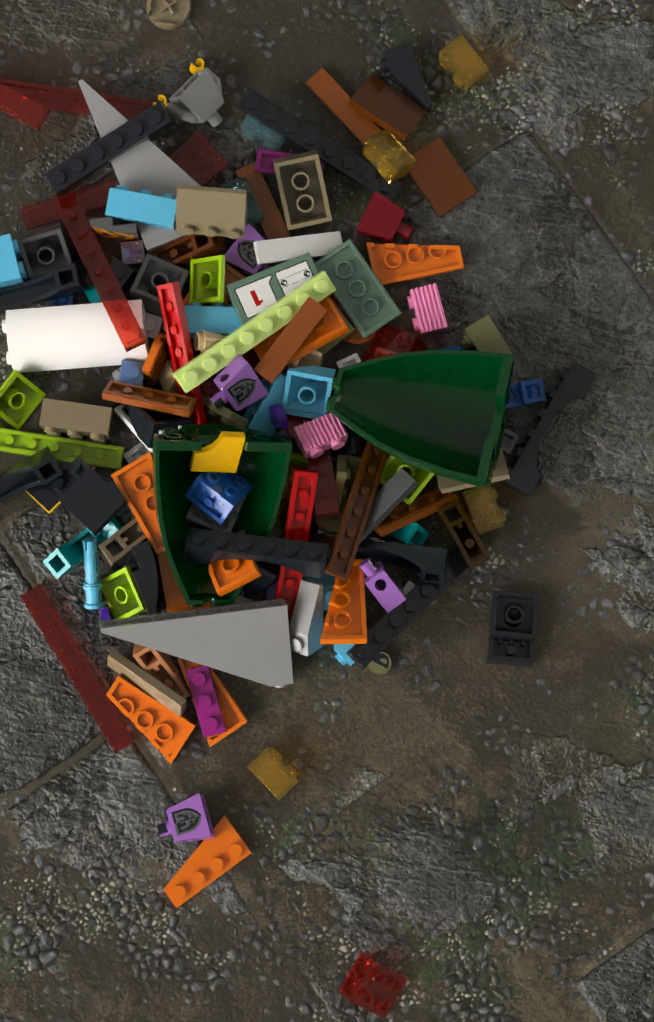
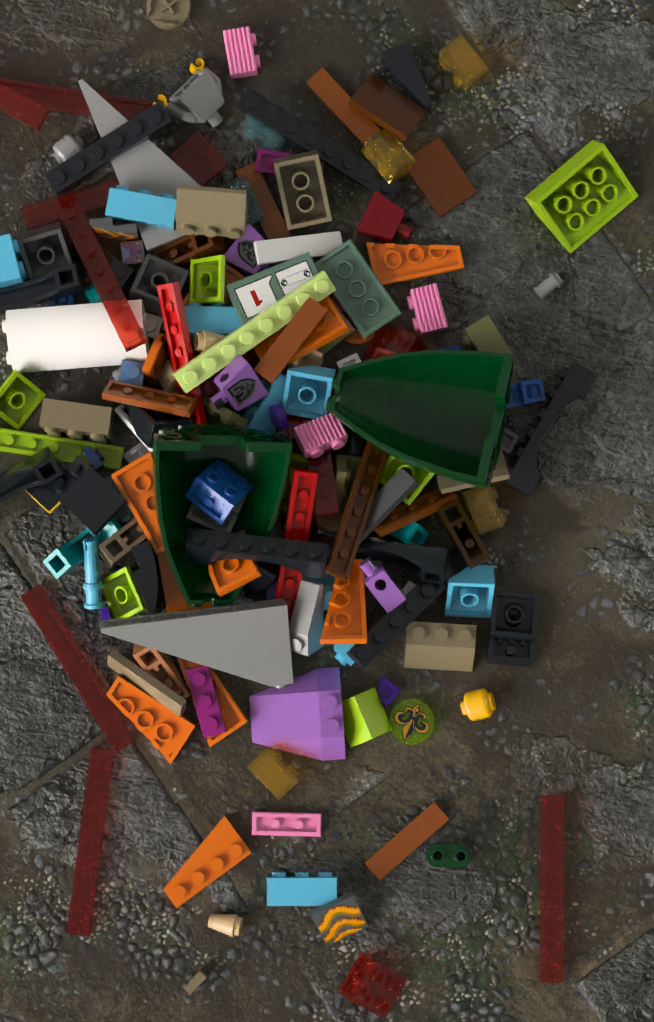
(67, 147): none -> light grey head
(90, 842): none -> clear red tile
(95, 458): none -> dark blue plate
(188, 821): medium lavender torso -> none
(195, 981): none -> dark tan tile
(221, 455): yellow tile -> none
(226, 923): none -> tan cone
(240, 52): none -> bright pink brick
(286, 824): none -> bright pink tile
(301, 889): none -> medium azure brick
(302, 716): none -> medium lavender wedge
(339, 919): none -> slope
(364, 717): none -> lime slope
(381, 663): olive tile -> none
(387, 691): none -> dark purple tile
(406, 840): none -> dark orange tile
(411, 721): none -> tile
(440, 646): none -> dark tan slope
(449, 854): none -> dark green plate
(471, 593): none -> medium azure slope
(478, 704): none -> yellow head
(548, 285): none -> light grey pin
(551, 889): none -> clear red plate
(582, 195): none -> lime slope

